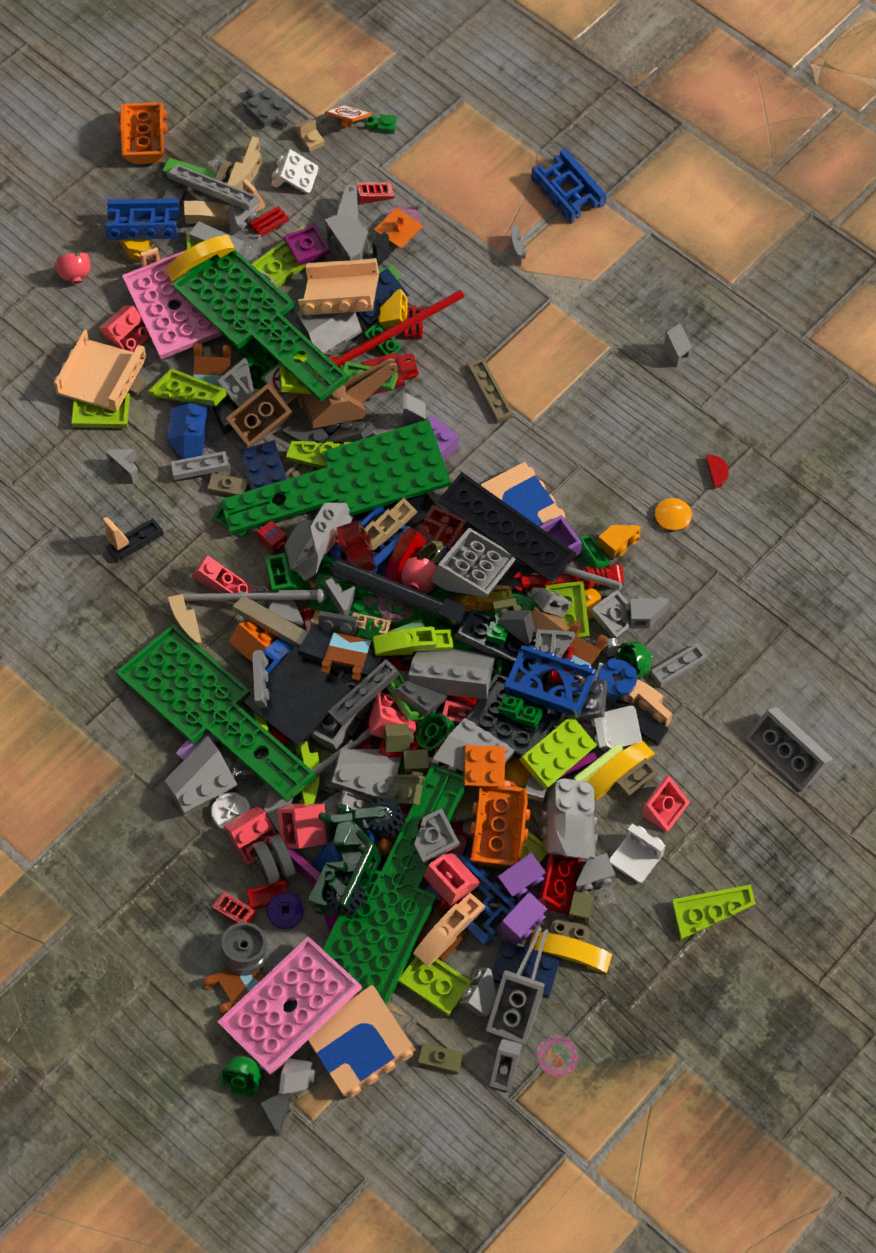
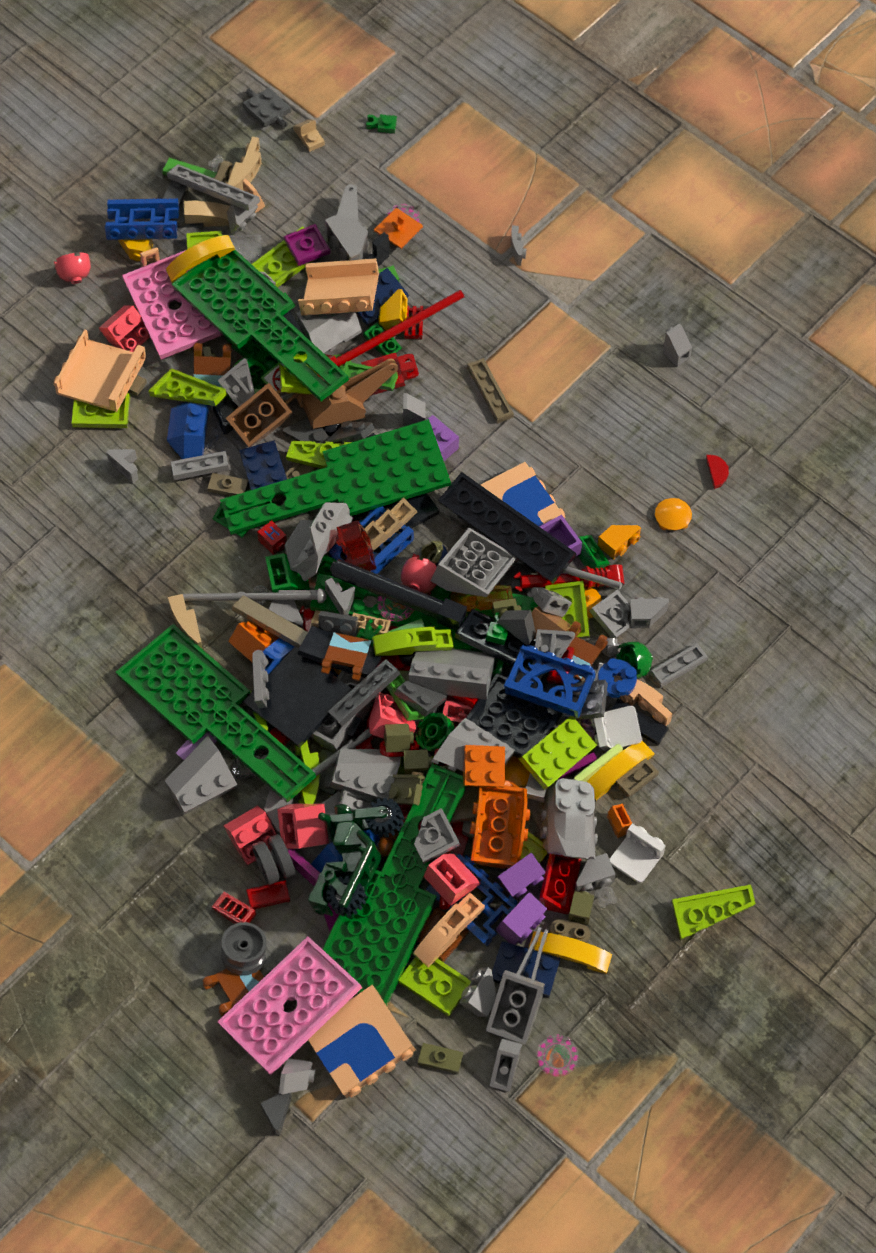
(114, 534): light nougat slope -> none
(137, 539): black tile -> none
(142, 131): orange slope -> none
(204, 232): light grey tile -> none
(219, 578): coral slope -> none
(228, 807): white tile -> none
(242, 1075): green cylinder -> none
(267, 220): red tile -> none
(287, 920): dark purple piece -> none
(295, 171): white bracket -> none
(347, 114): piece -> none
(370, 197): red slope -> none
(406, 548): red slope -> none
(445, 526): clear red brick -> none
(516, 710): green slope -> none
(577, 176): blue fence -> none
(619, 820): none -> orange piece
(665, 804): coral slope -> none
(788, 748): light grey slope -> none

